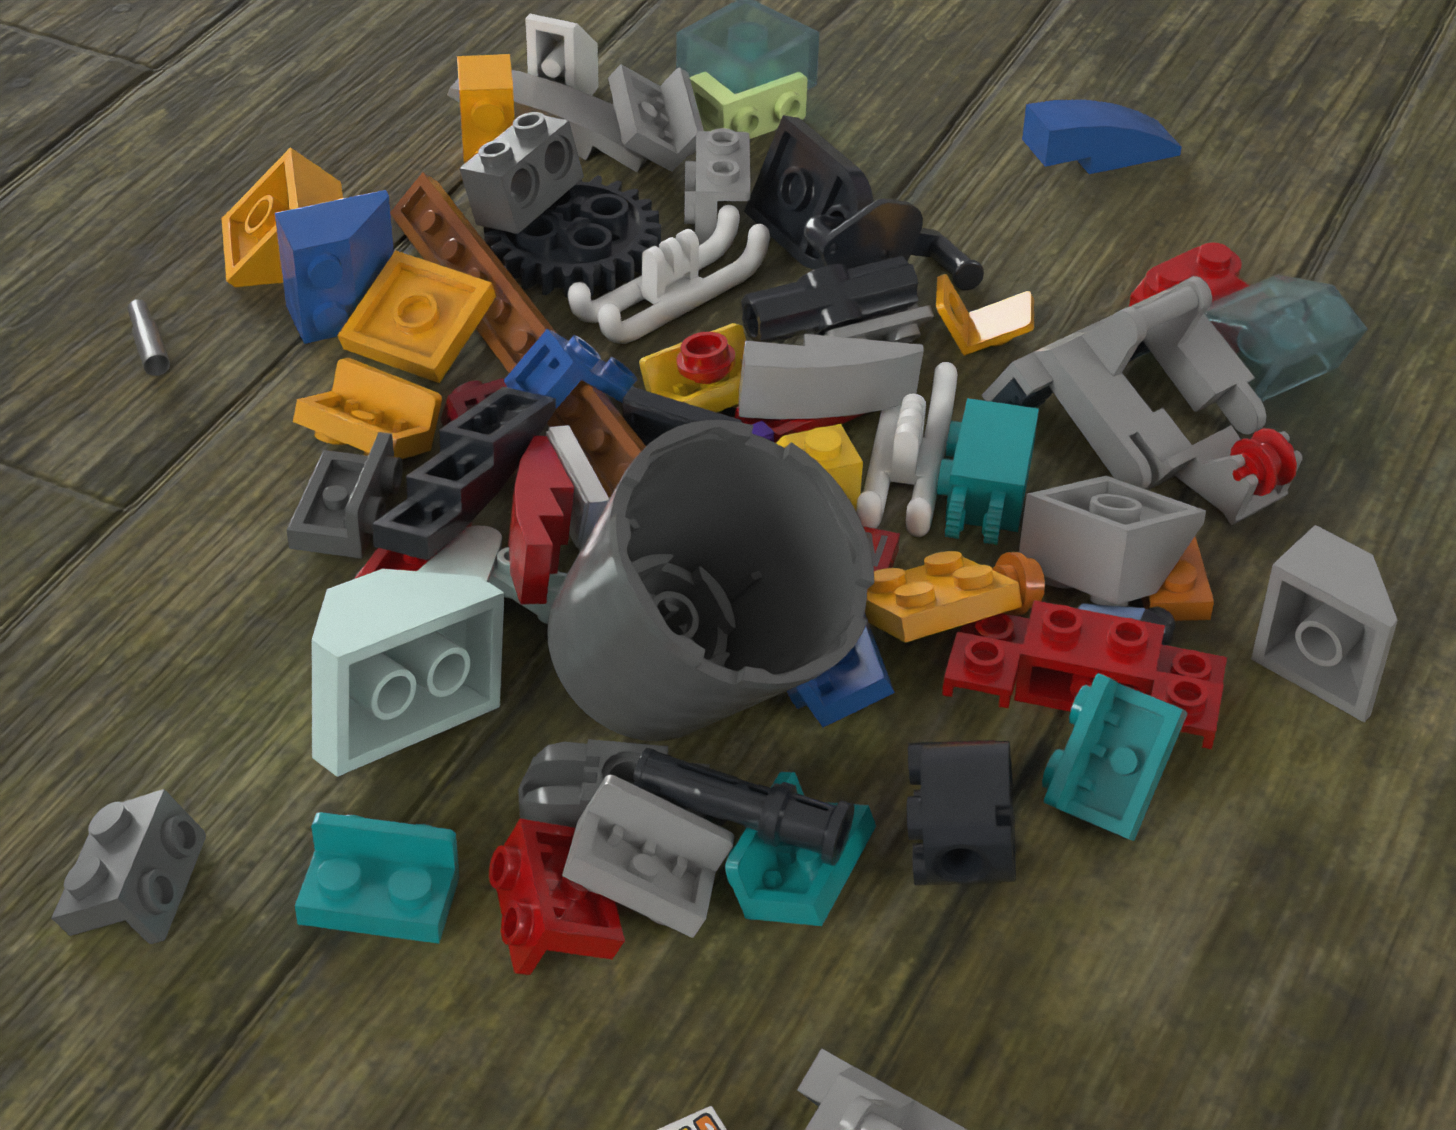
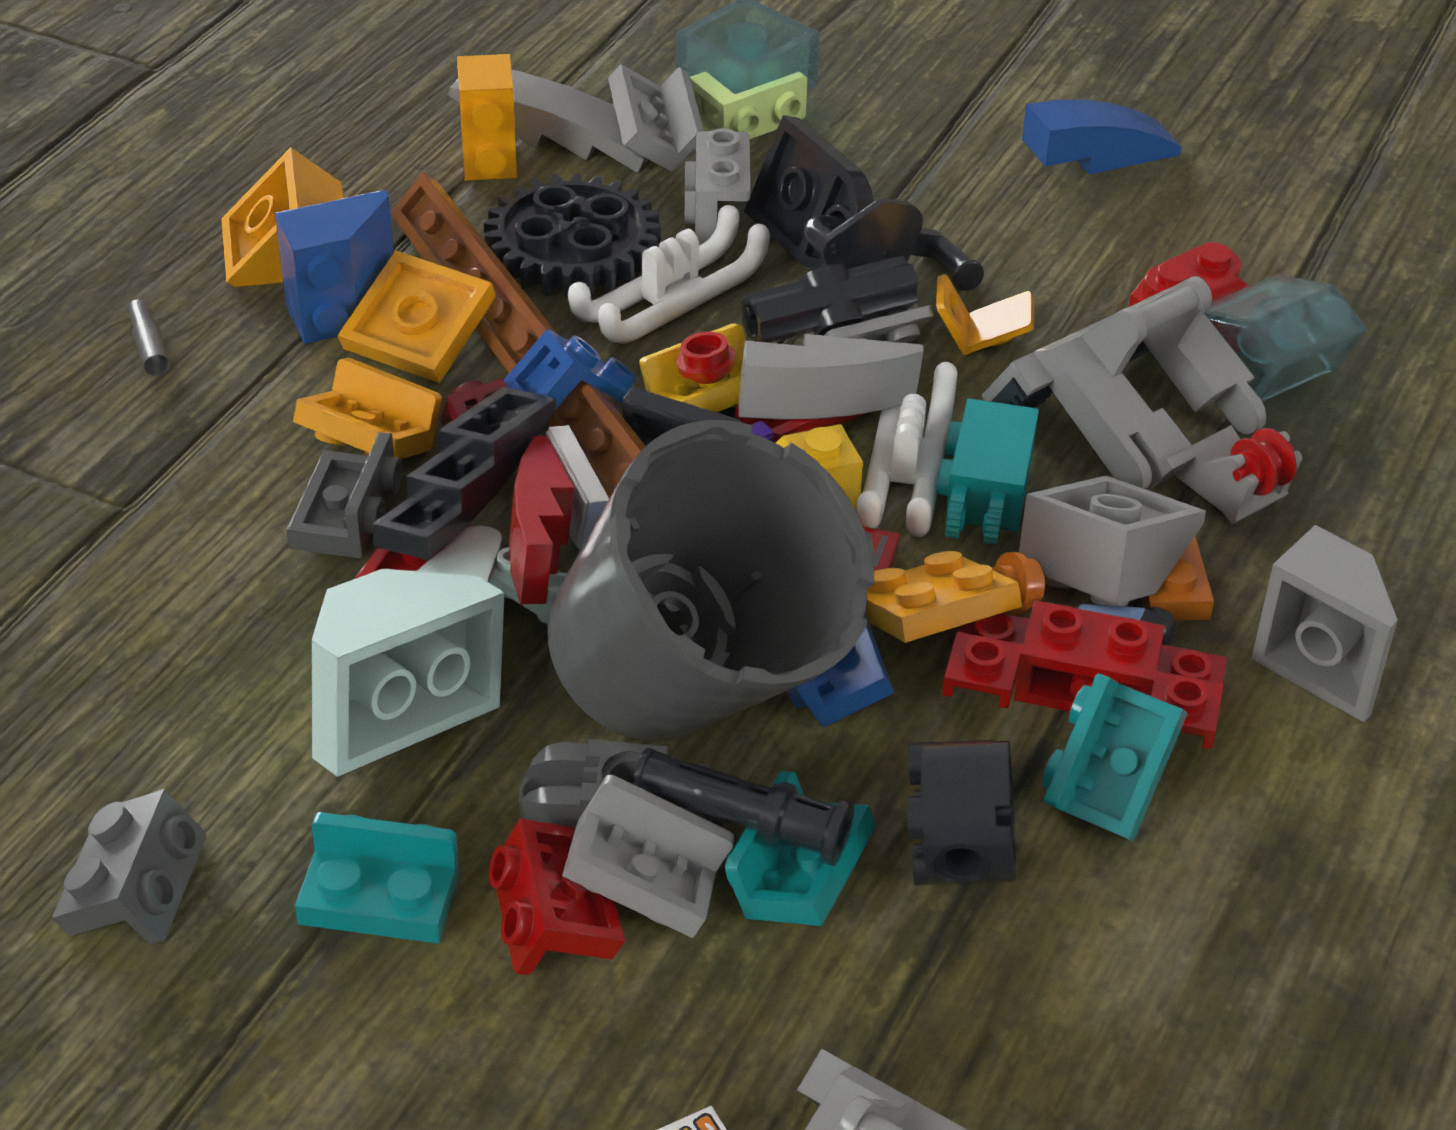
(521, 172): dark grey brick -> none
(562, 53): white slope -> none

